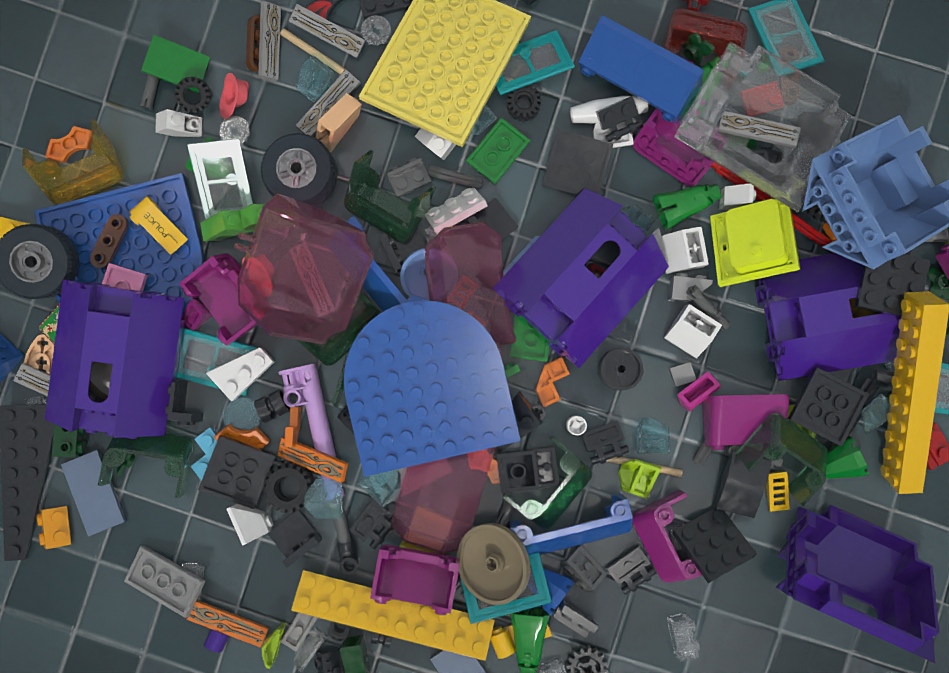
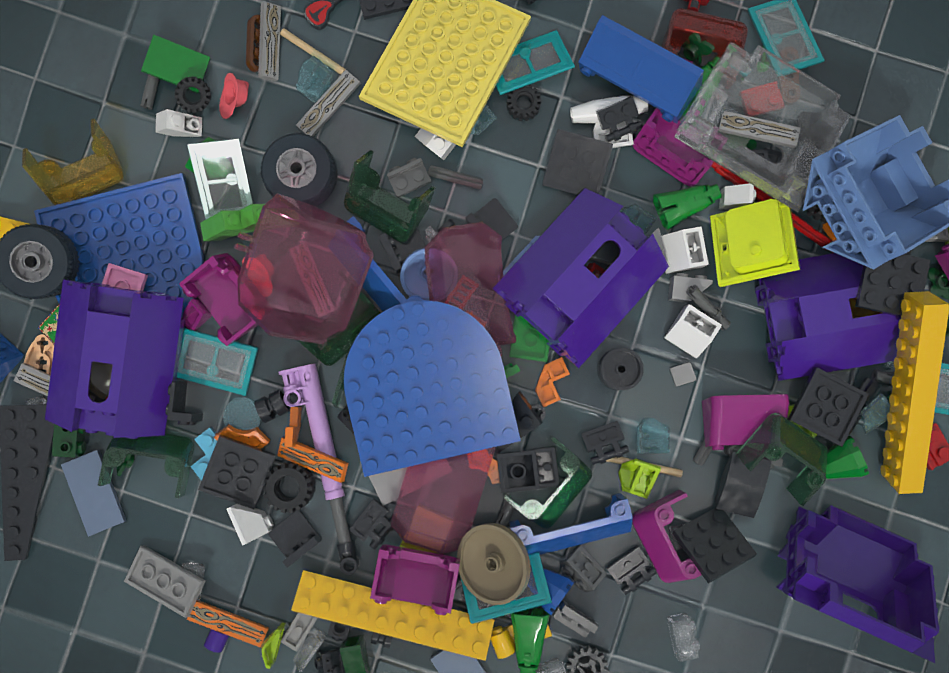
(54, 527): light orange bracket -> none
(64, 147): orange tile -> none
(116, 236): reddish brown plate -> none
(157, 224): yellow door -> none
(234, 122): clear gear -> none
(240, 373): white wing -> none
(324, 499): clear light blue slope -> none
(327, 31): light grey tile -> none
(337, 121): light nougat slope -> none
(377, 22): clear gear -> none
(382, 486): clear light blue slope -> none
(455, 209): white plate -> none
(498, 151): green tile -> none
(579, 425): white wheel -> none
(698, 391): dark pink brick -> none
(784, 490): yellow slope -> none

